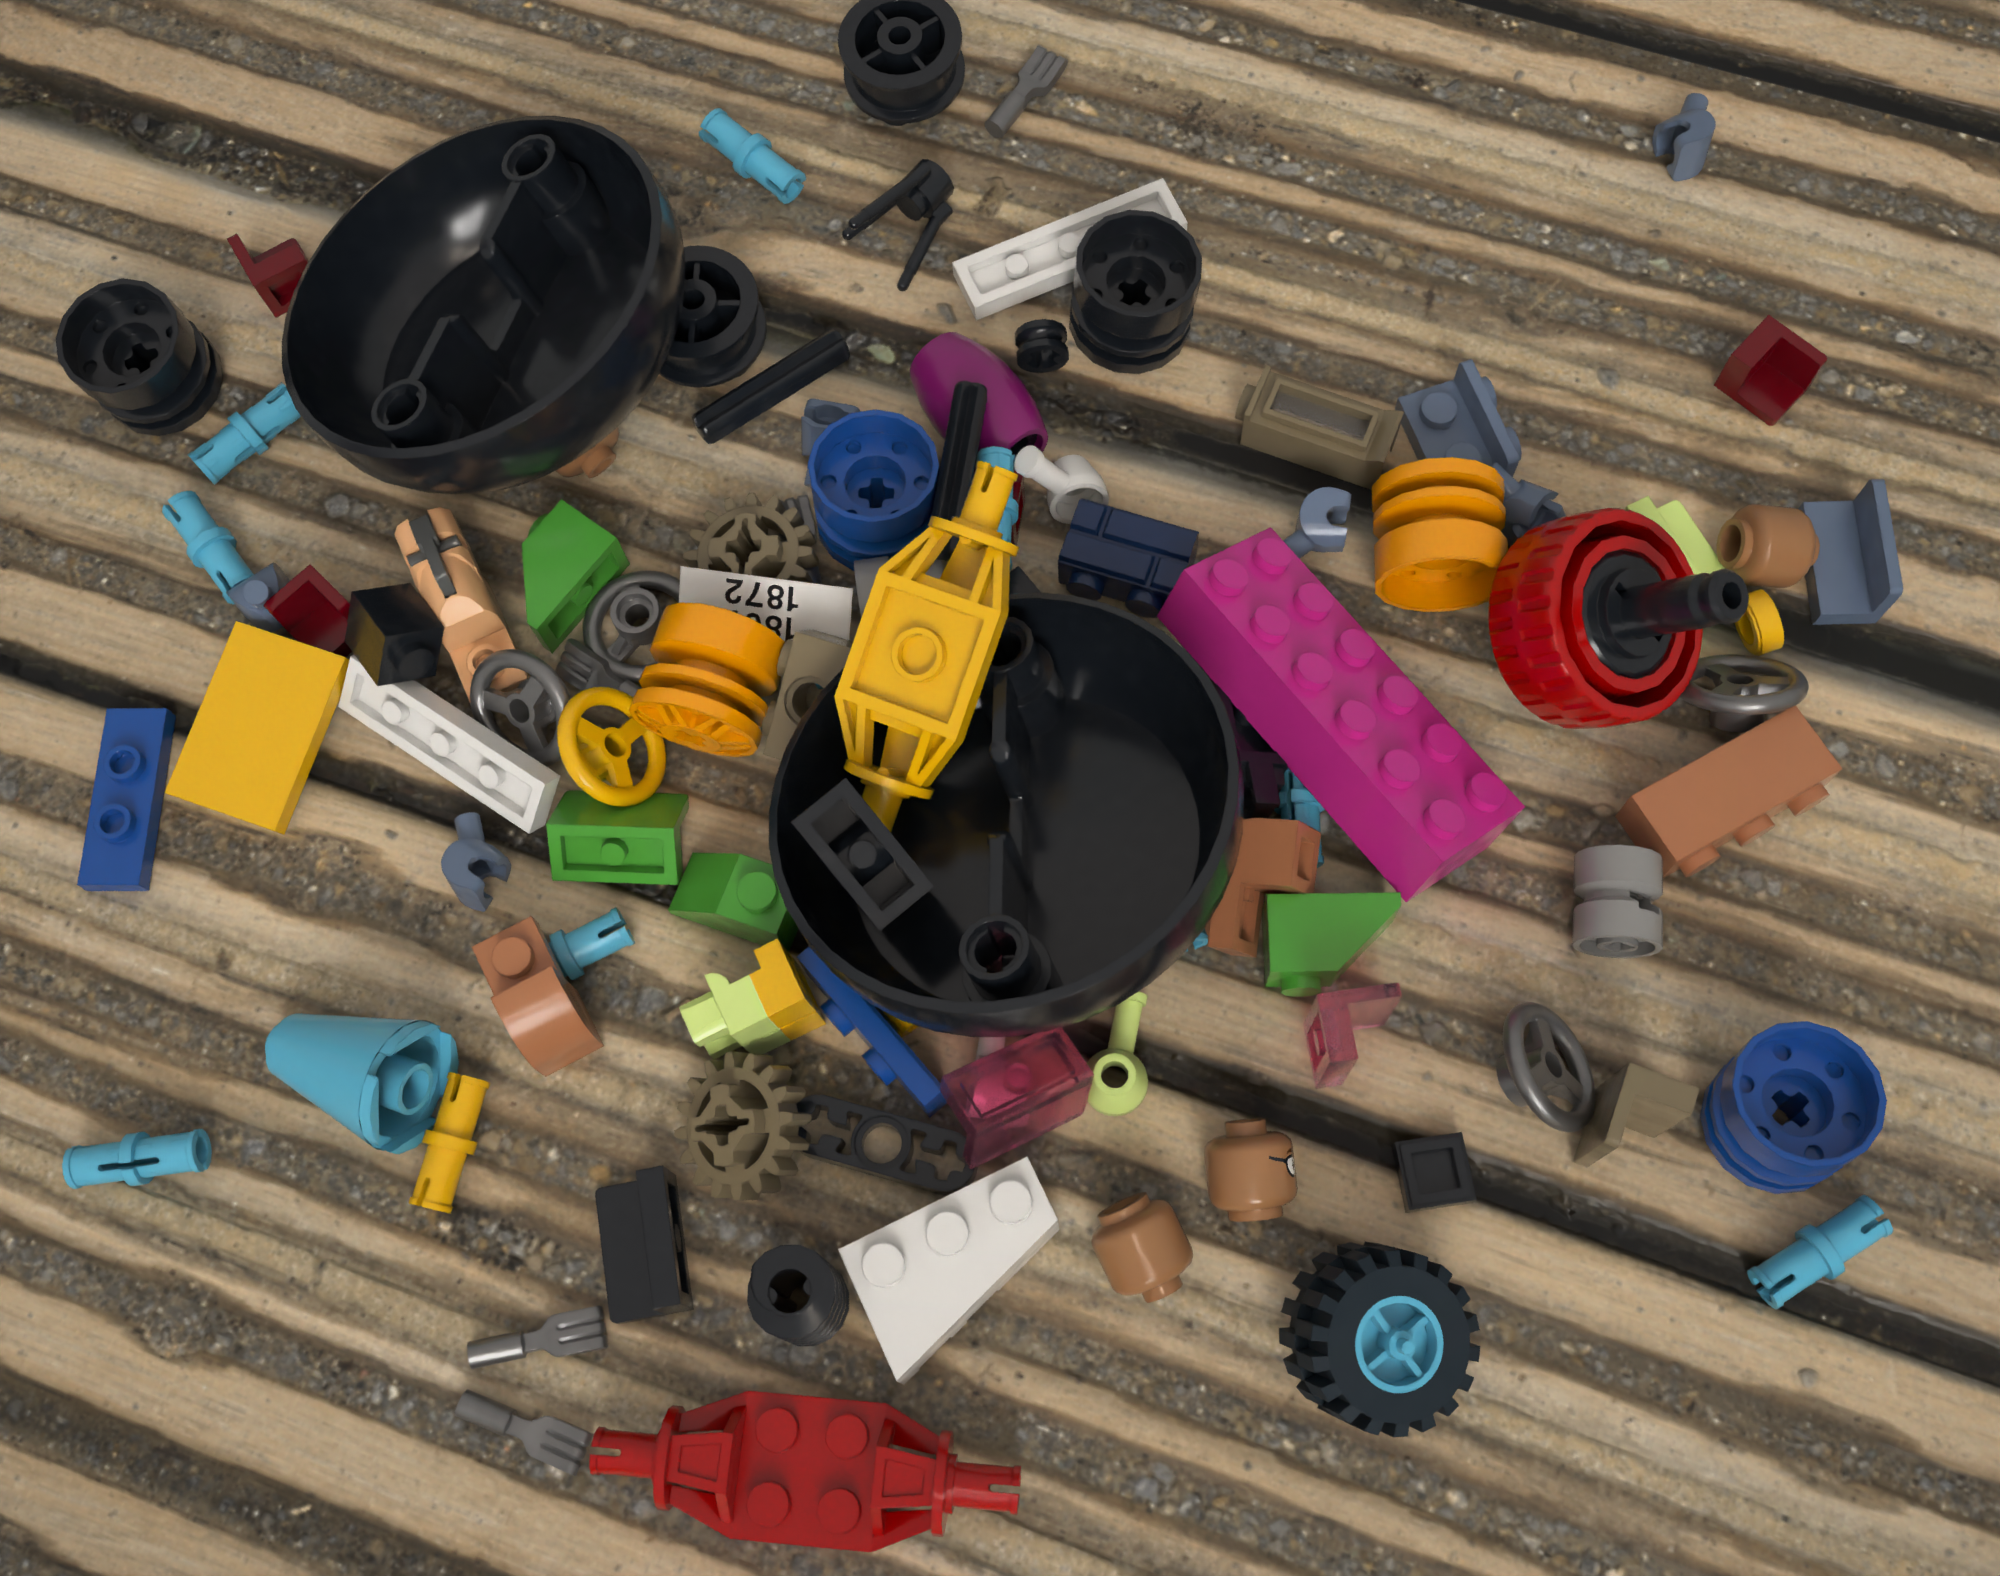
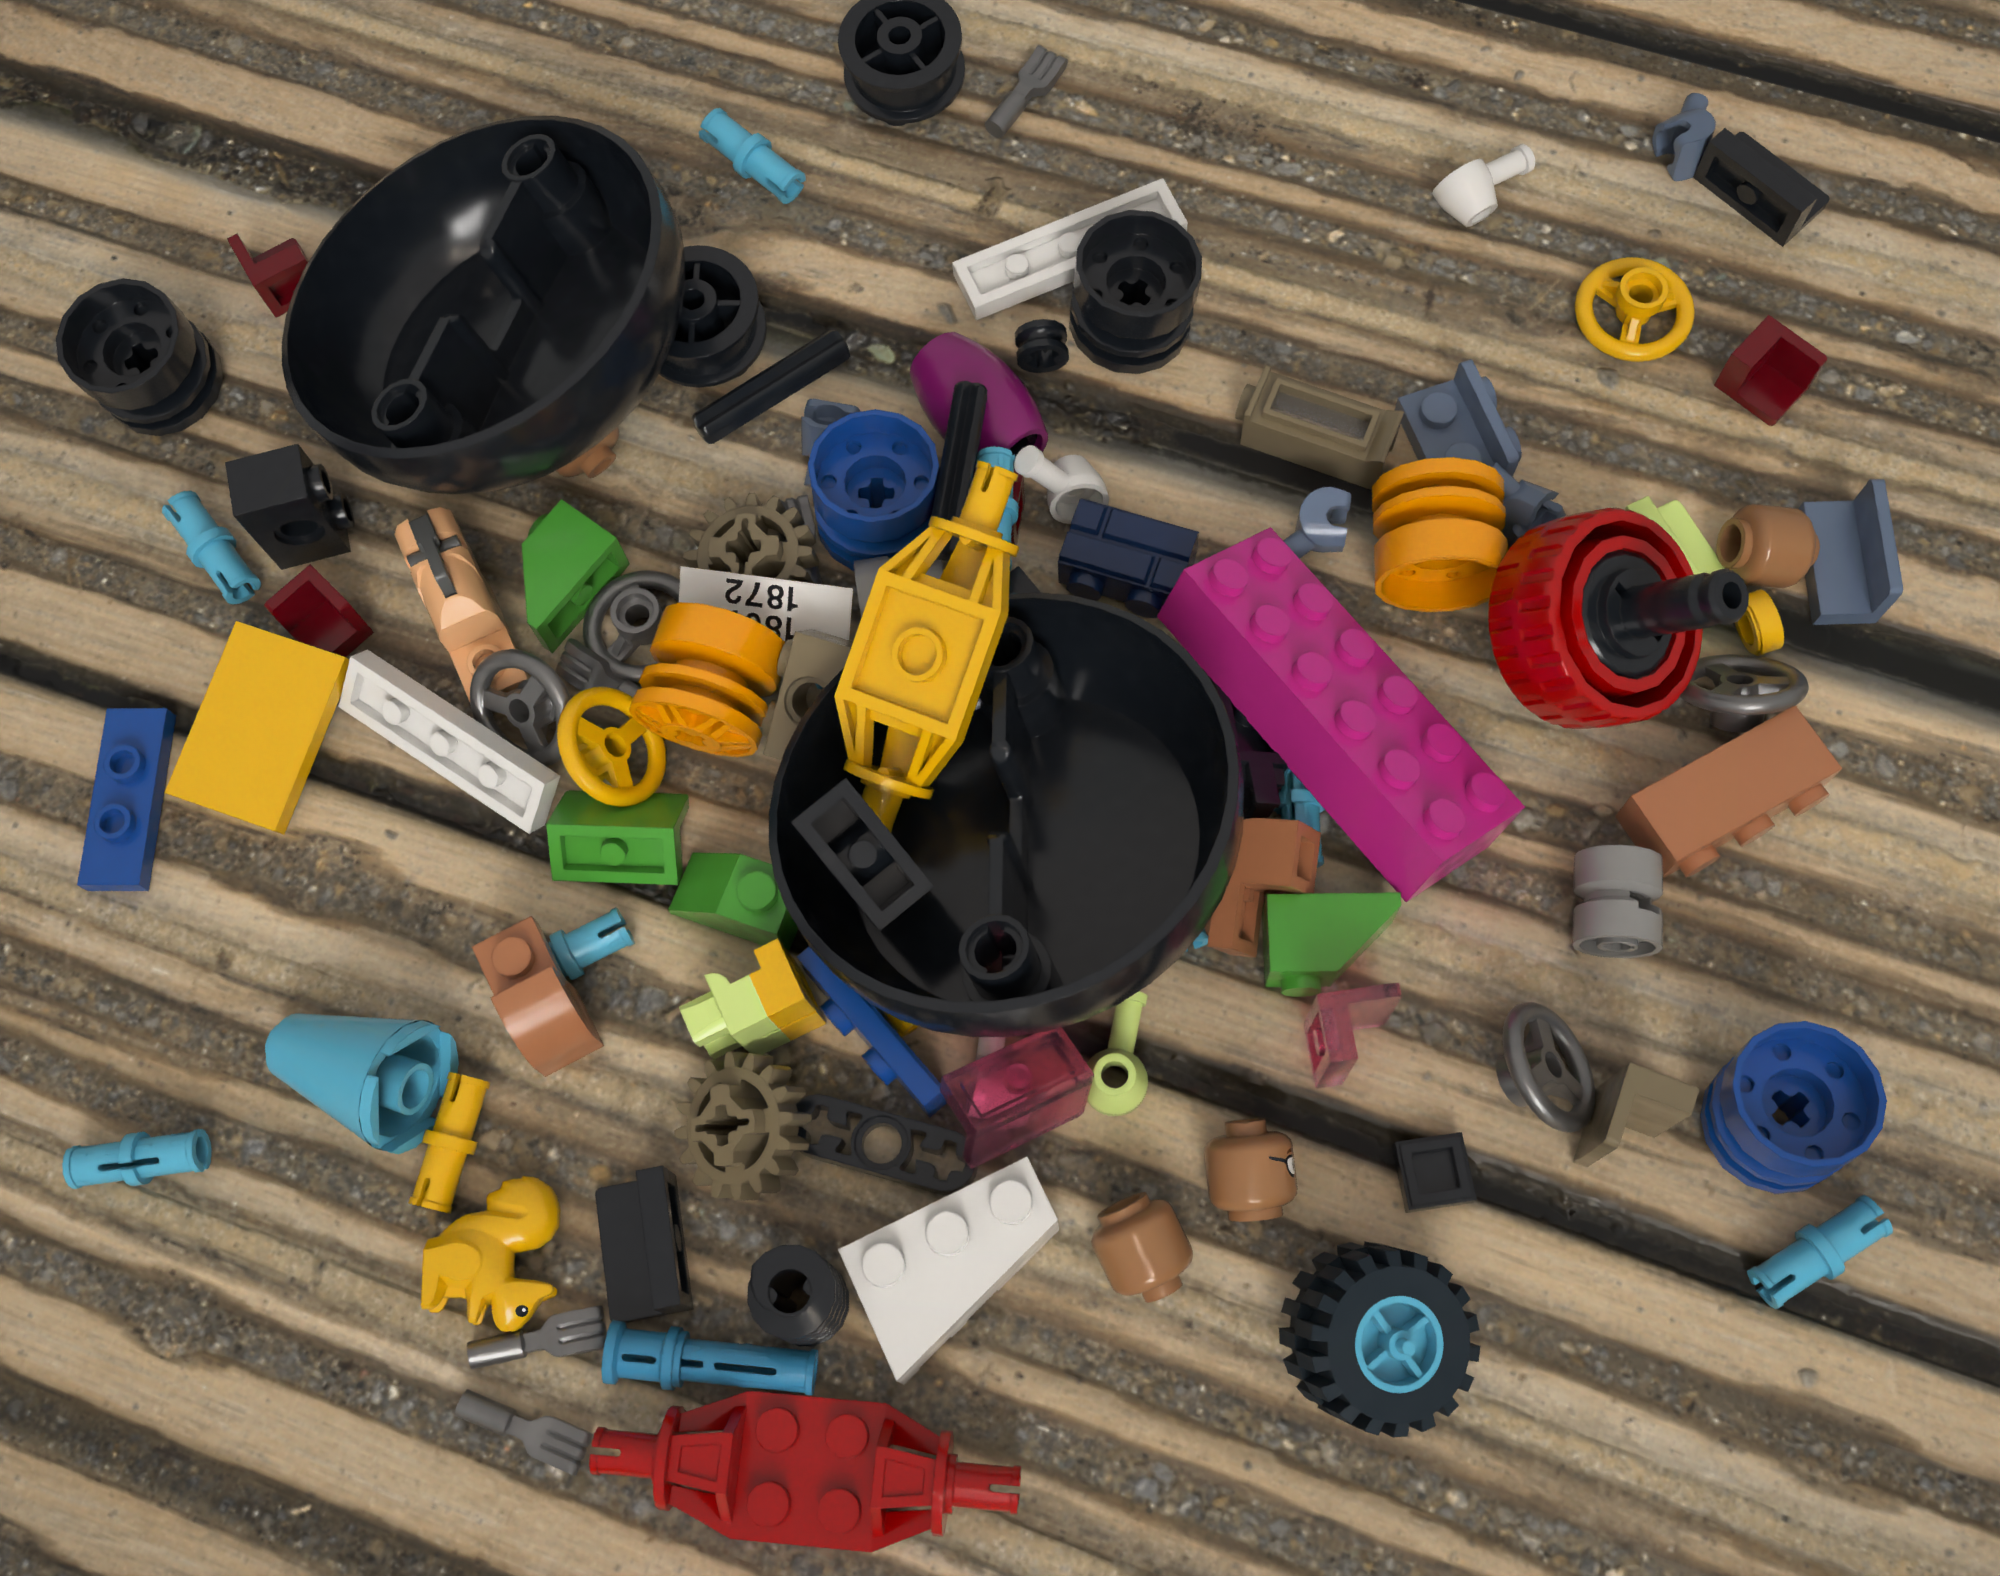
(246, 434): medium azure pin -> none
(255, 591): sand blue piece -> none
(289, 506): none -> black brick
(393, 634): black brick -> none
(472, 860): sand blue piece -> none
(478, 1251): none -> yellow animal
(670, 1361): none -> dark azure pin
(917, 195): black plant -> none
(1470, 191): none -> white bar
(1641, 293): none -> yellow piece
(1759, 185): none -> black panel

